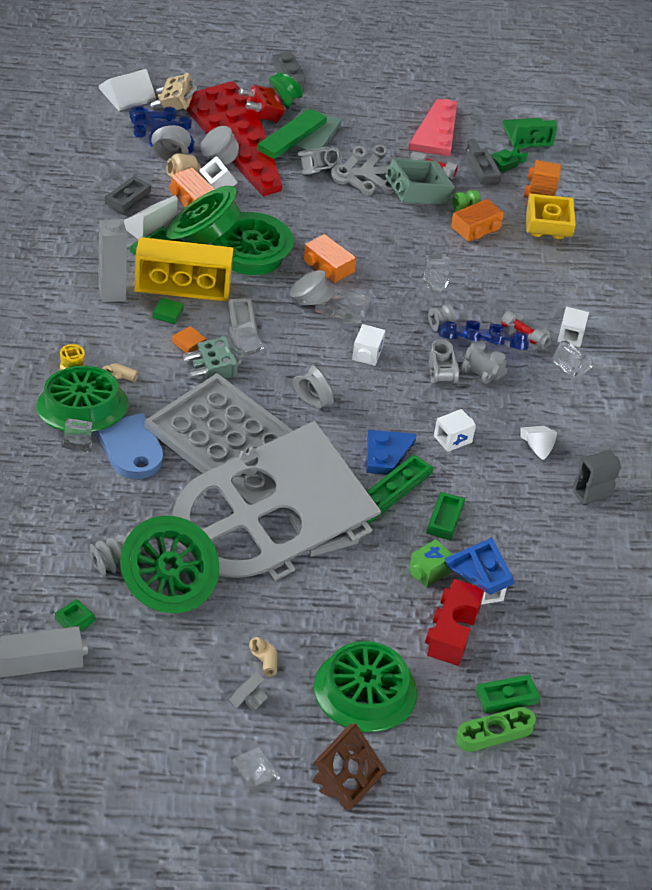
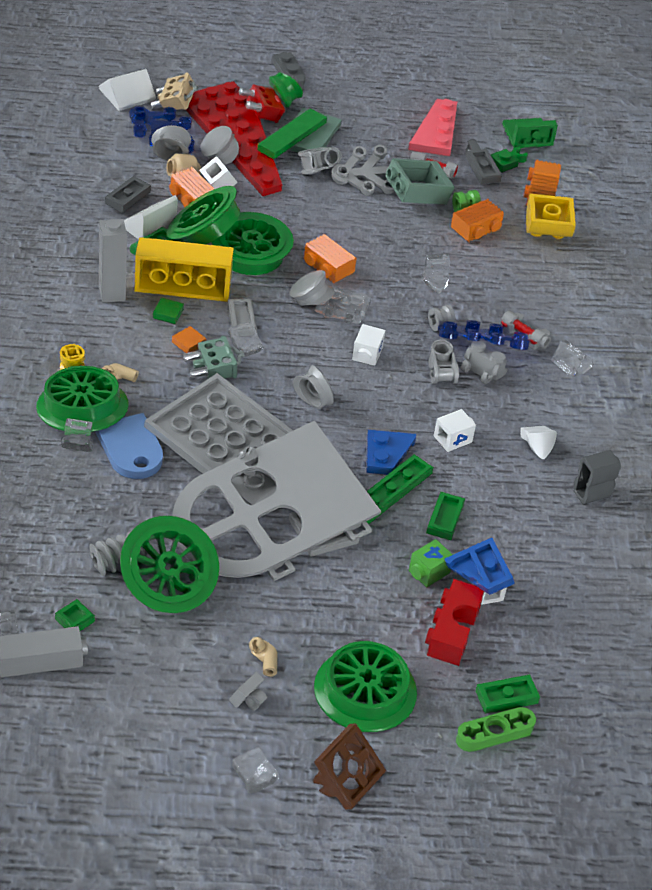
(573, 326): white brick -> none

